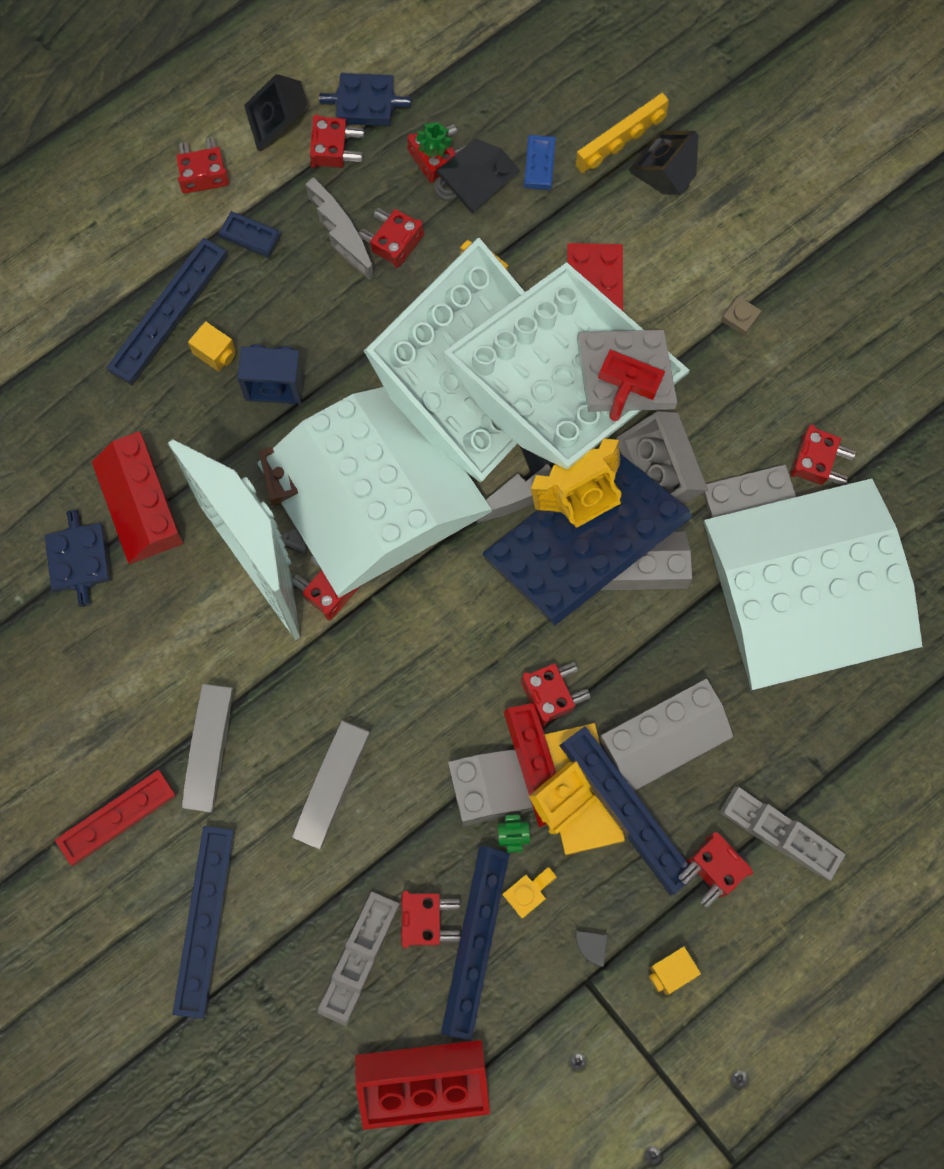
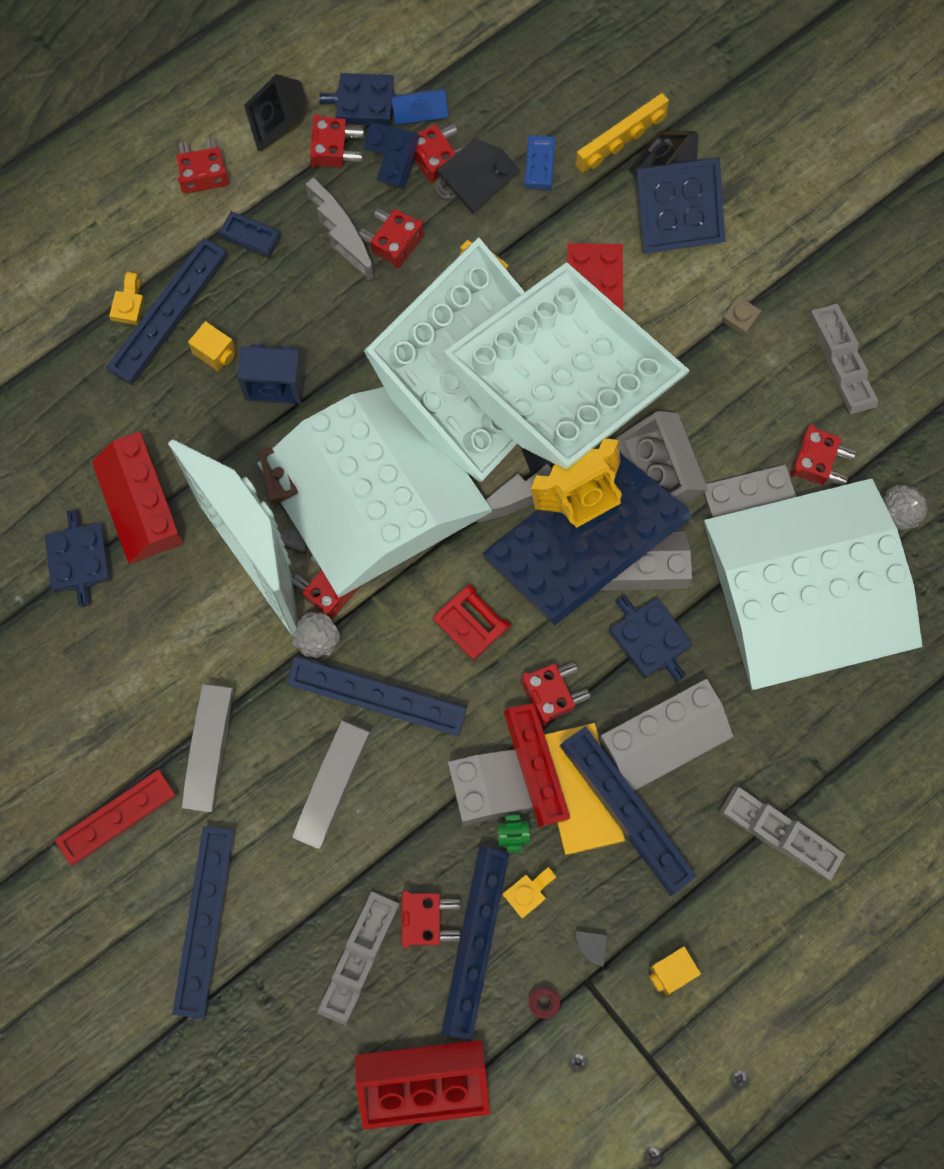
(128, 305): none -> yellow plate
(316, 635): none -> light grey piece
(377, 695): none -> dark blue plate
(398, 151): none -> dark blue plate
(419, 106): none -> blue plate
(433, 139): green gear -> none
(464, 628): none -> red plate
(554, 1002): none -> dark red plate
(563, 797): yellow plate -> none
(629, 376): red plate -> none
(642, 345): light grey plate -> none
(650, 638): none -> dark blue plate
(680, 204): none -> dark blue plate
(719, 864): red piece -> none
(843, 358): none -> light grey slope
(905, 506): none -> light grey piece

